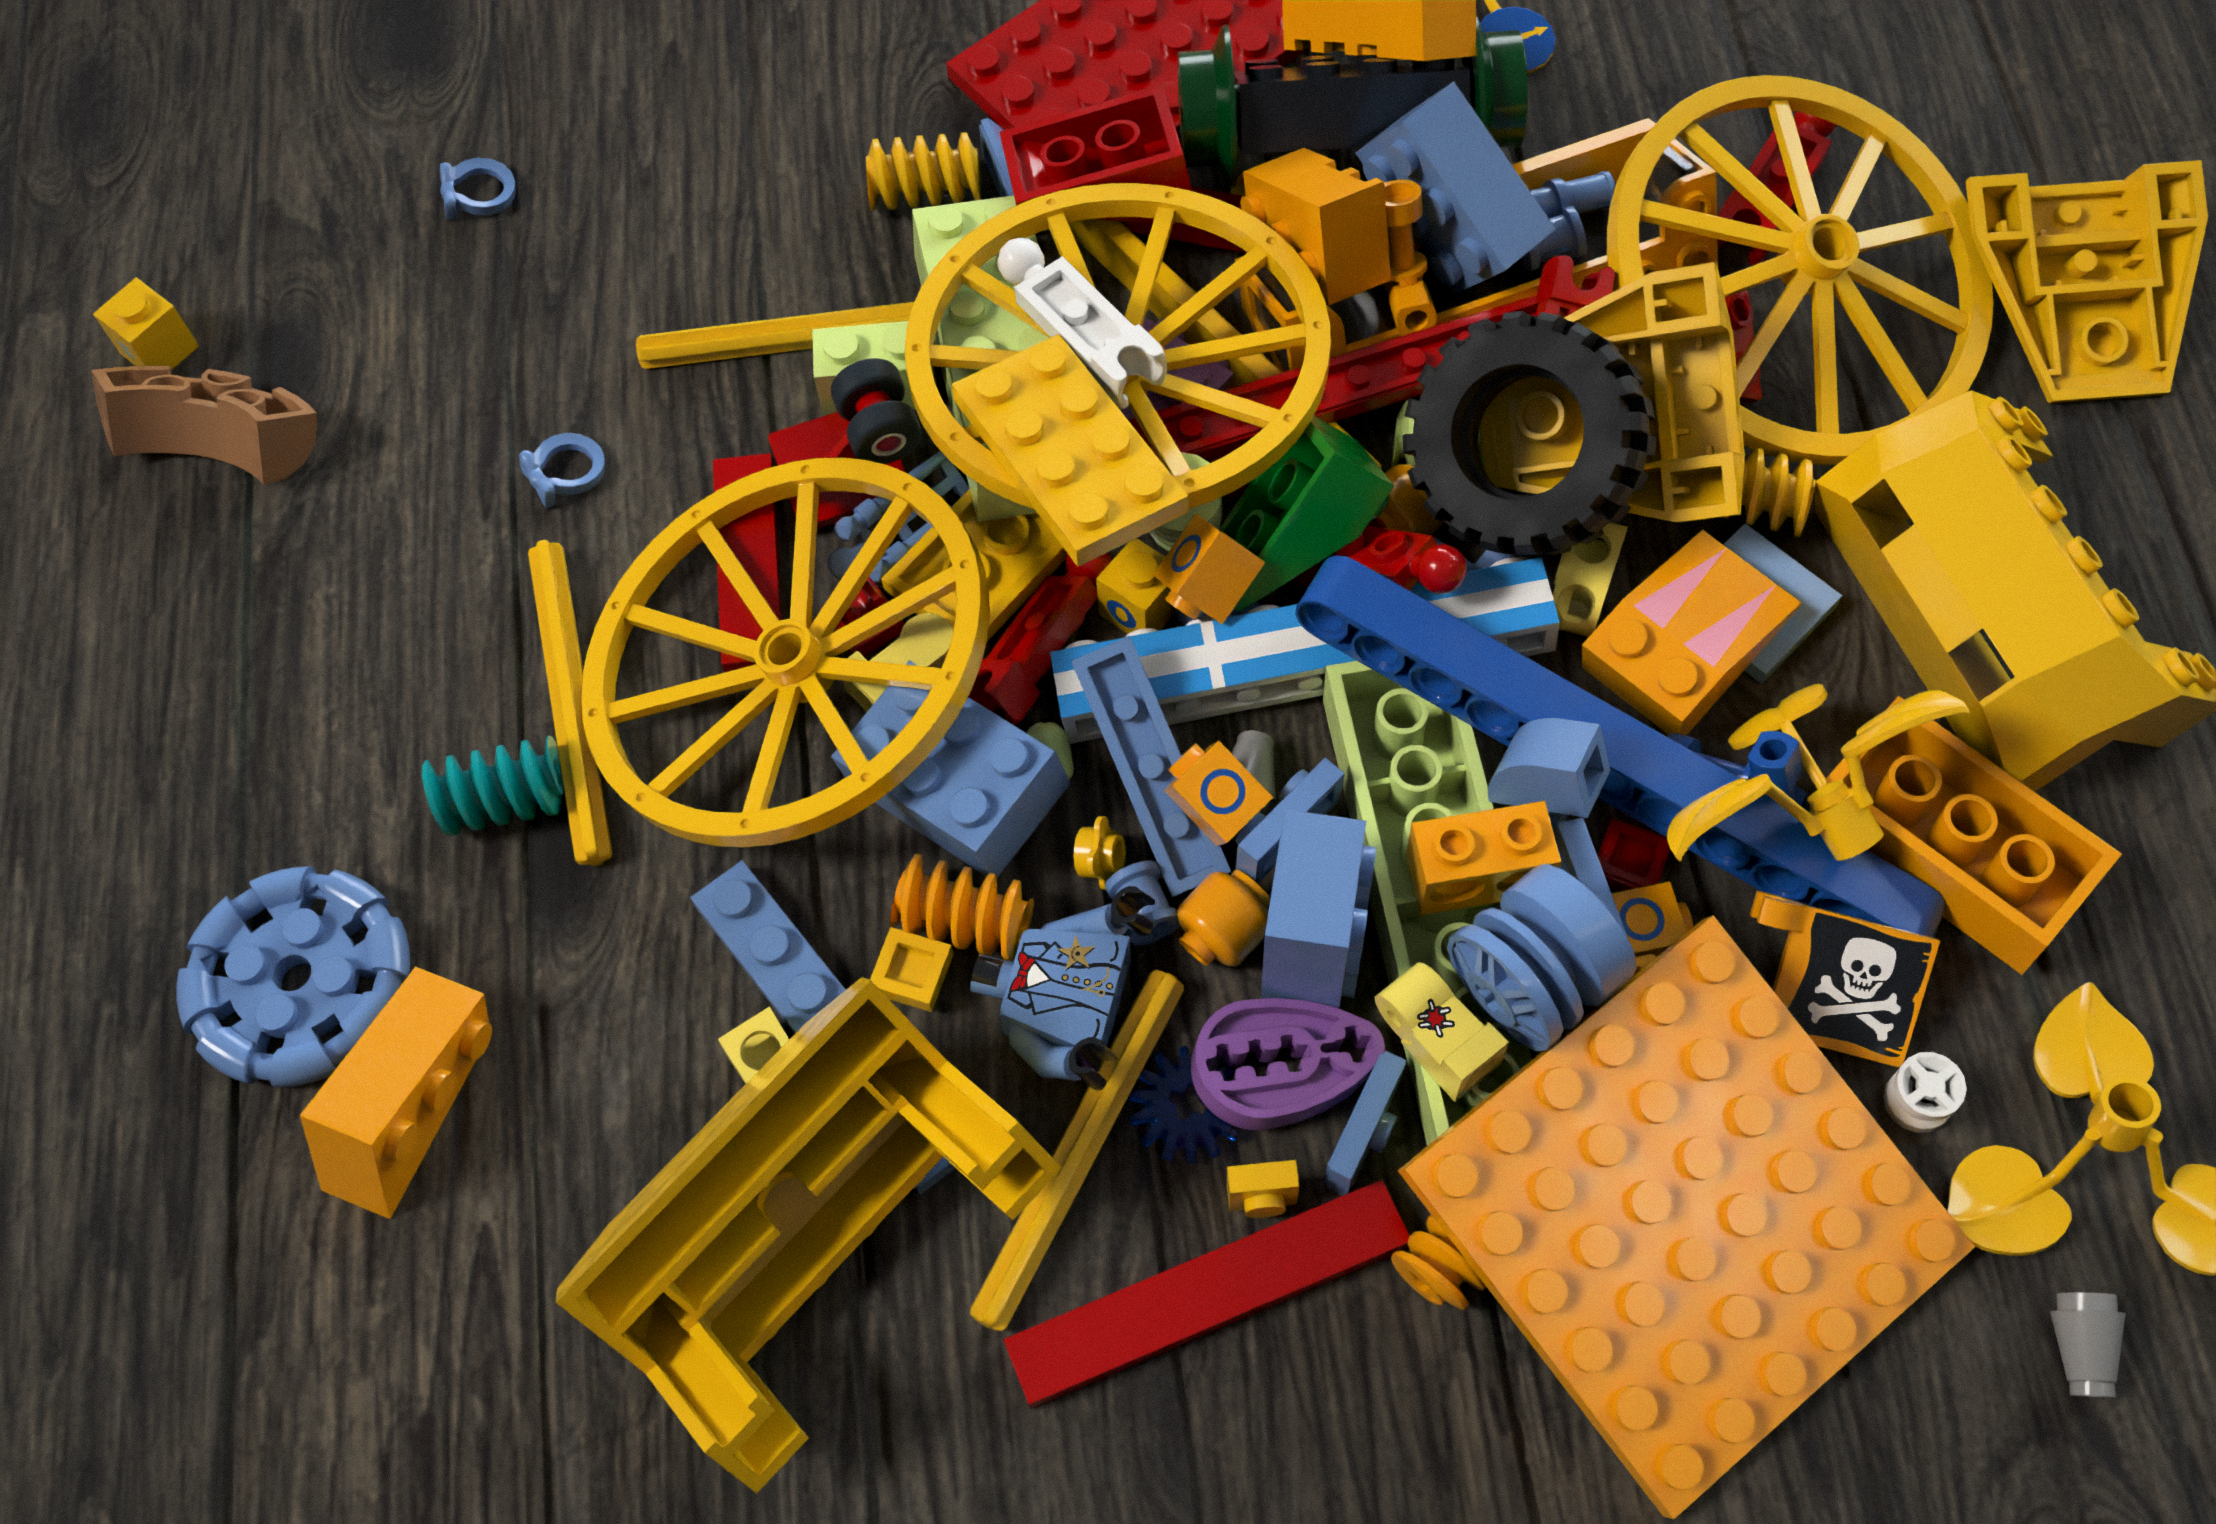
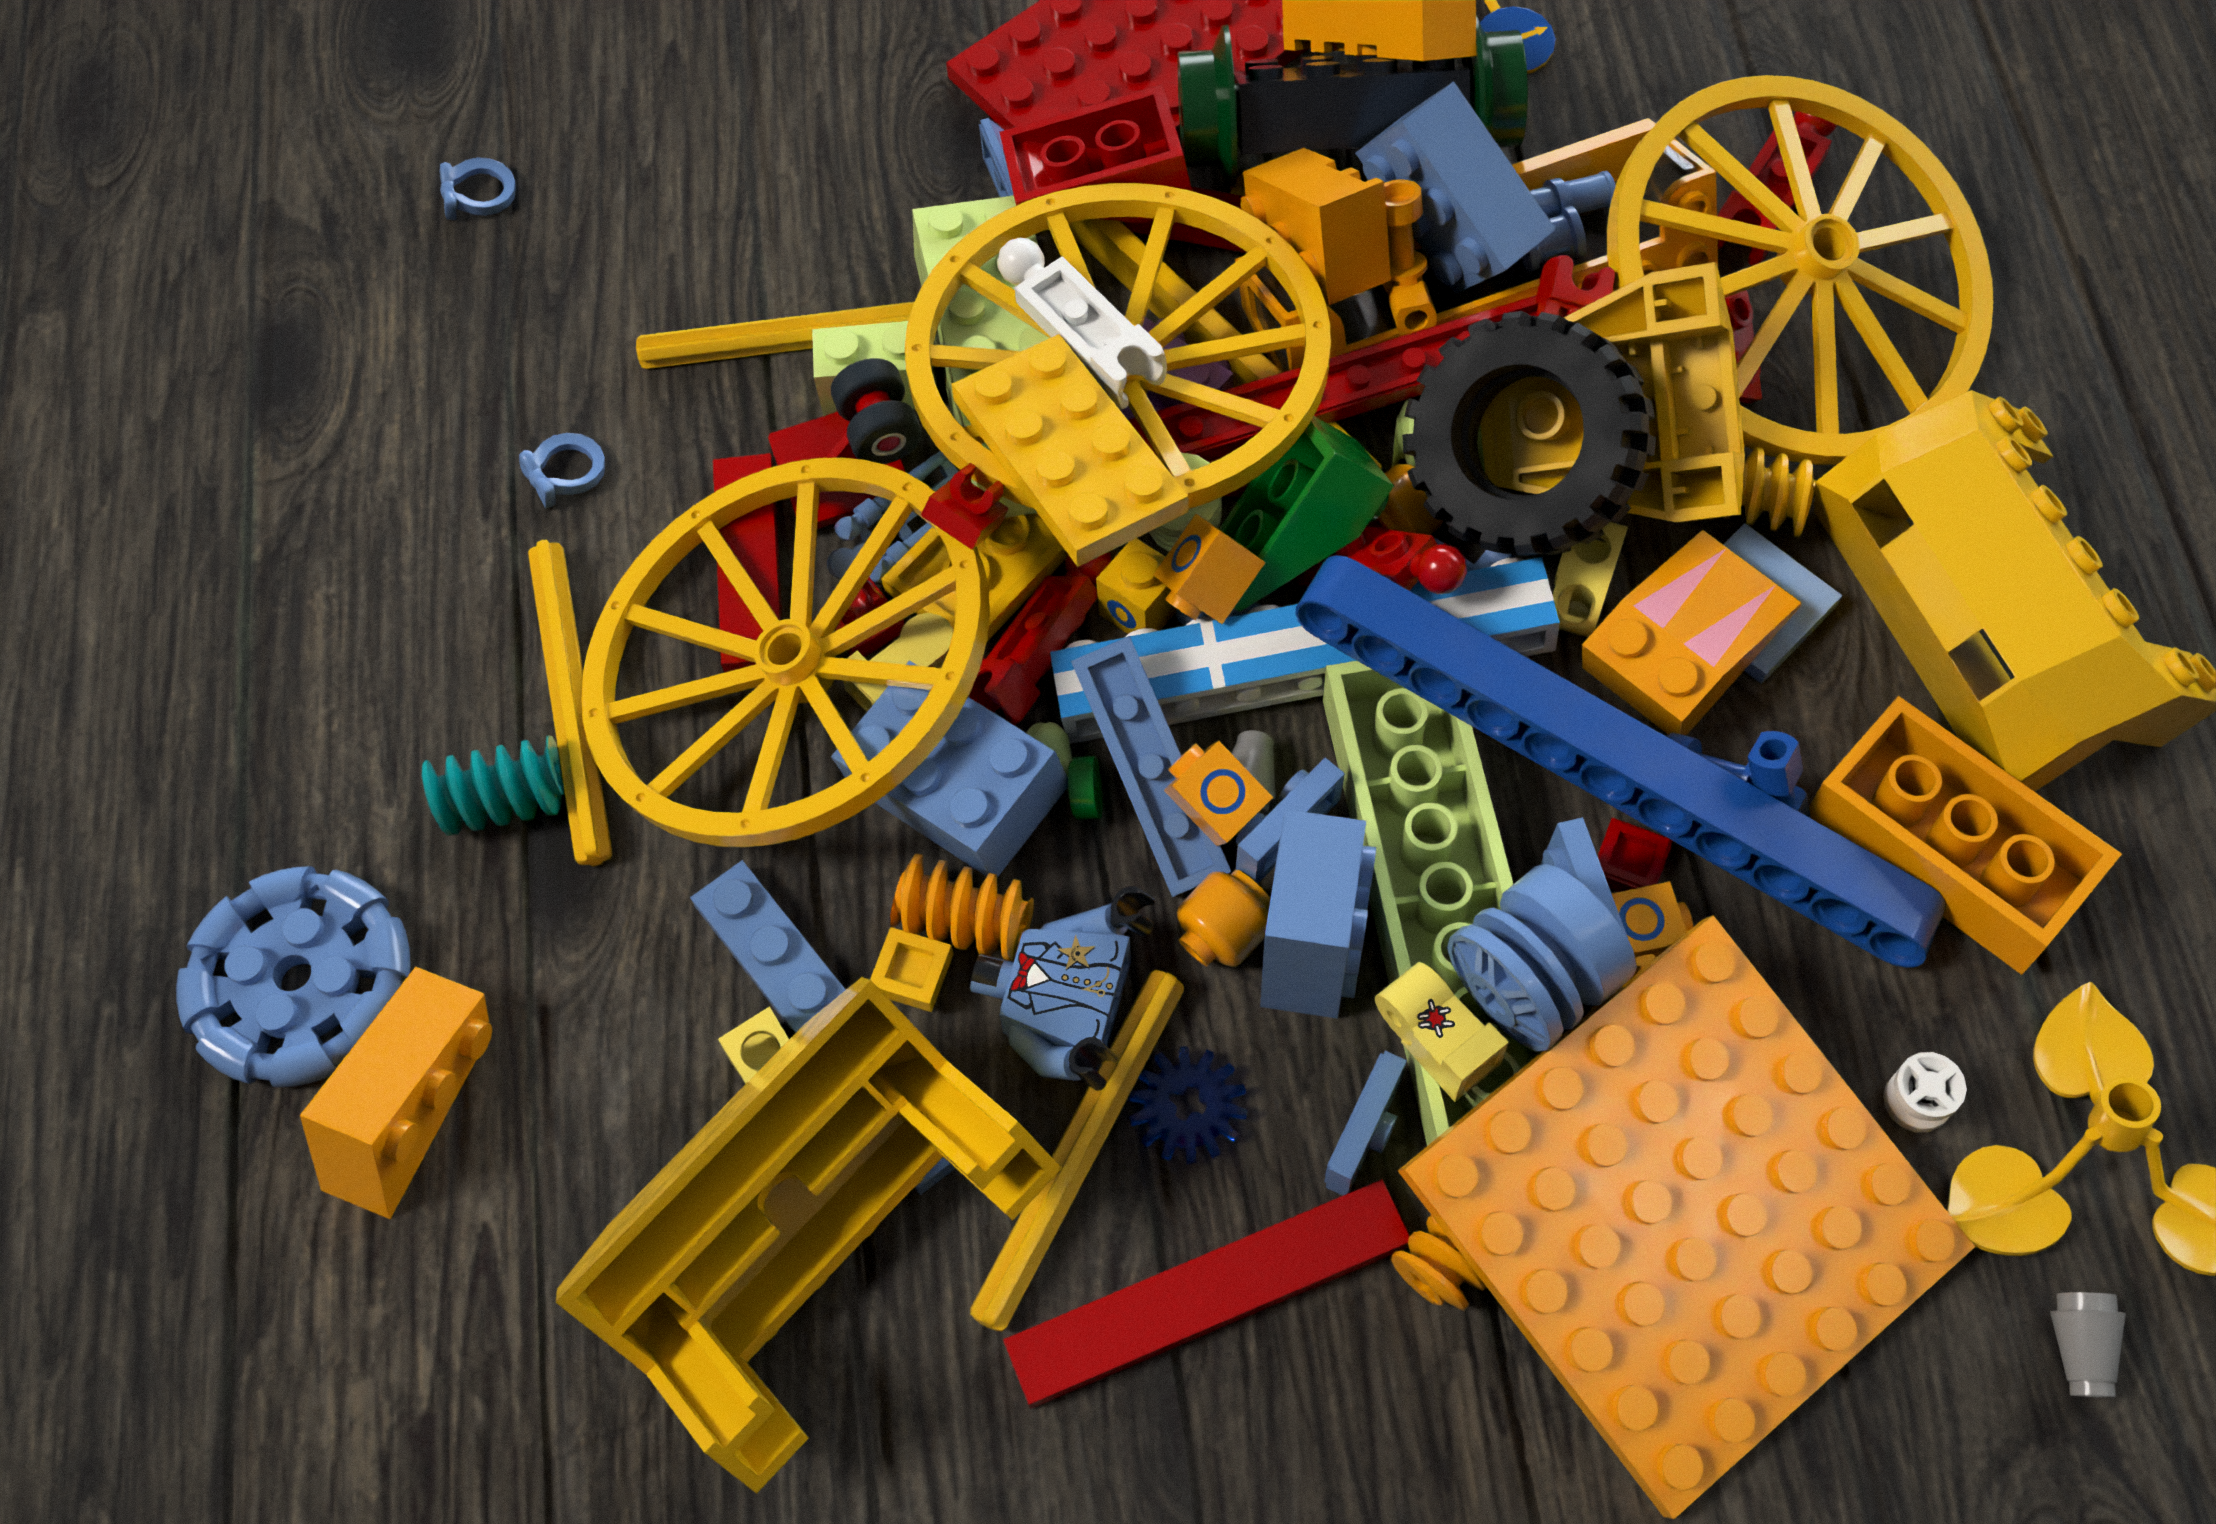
(145, 327): yellow brick -> none
(205, 417): medium nougat brick -> none
(922, 171): yellow piece -> none
(965, 509): none -> red tile
(1085, 788): none -> green tile
(1099, 851): yellow plate -> none
(1145, 877): medium blue bush -> none
(1262, 1188): yellow plate -> none
(1281, 1096): medium lavender piece -> none
(1477, 855): light orange brick -> none
(1554, 764): medium blue brick -> none
(1837, 811): yellow plant -> none
(1849, 978): flag -> none
(2095, 274): yellow wedge -> none

